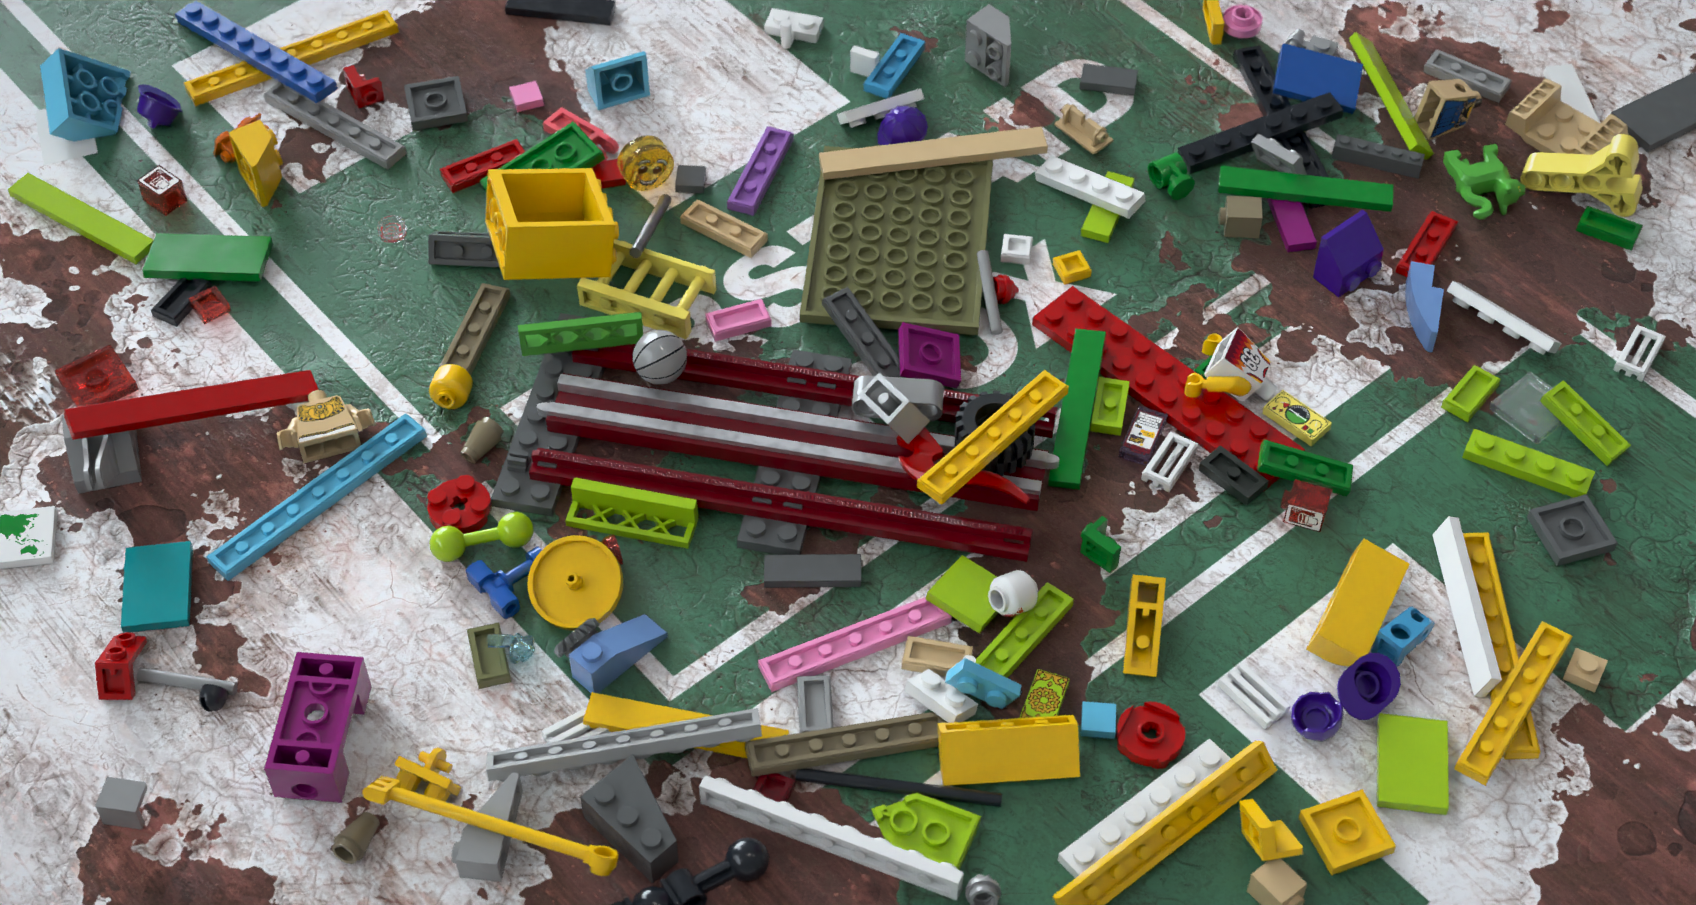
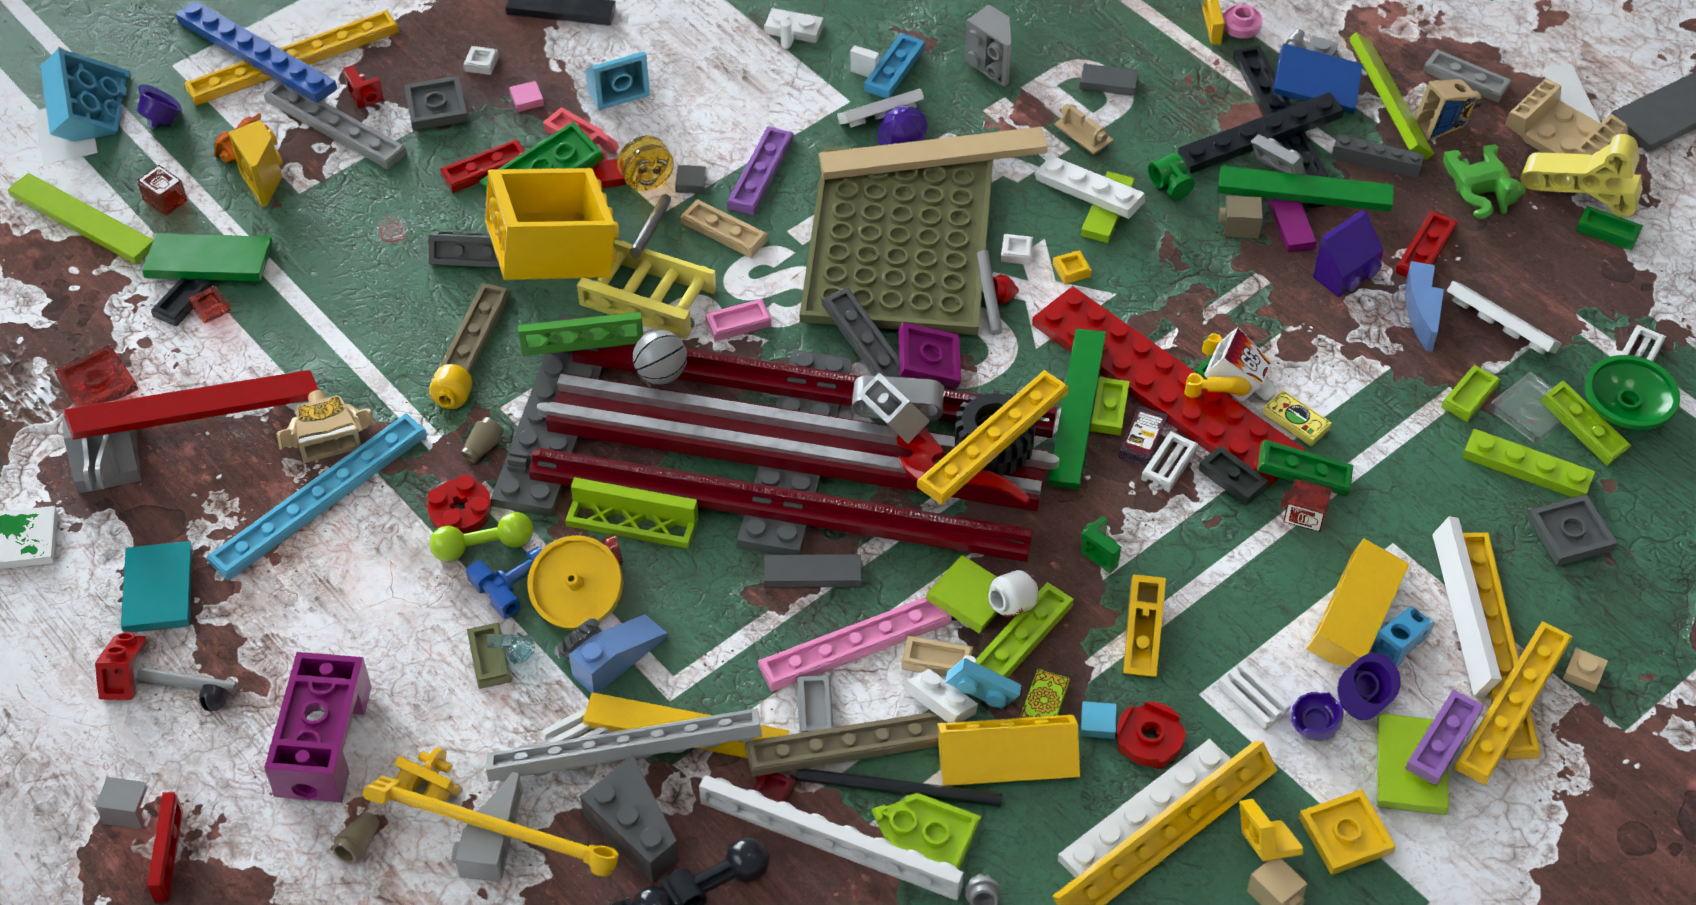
(165, 847): none -> red tile
(481, 60): none -> white tile
(1444, 737): none -> medium lavender plate
(1632, 392): none -> green dish

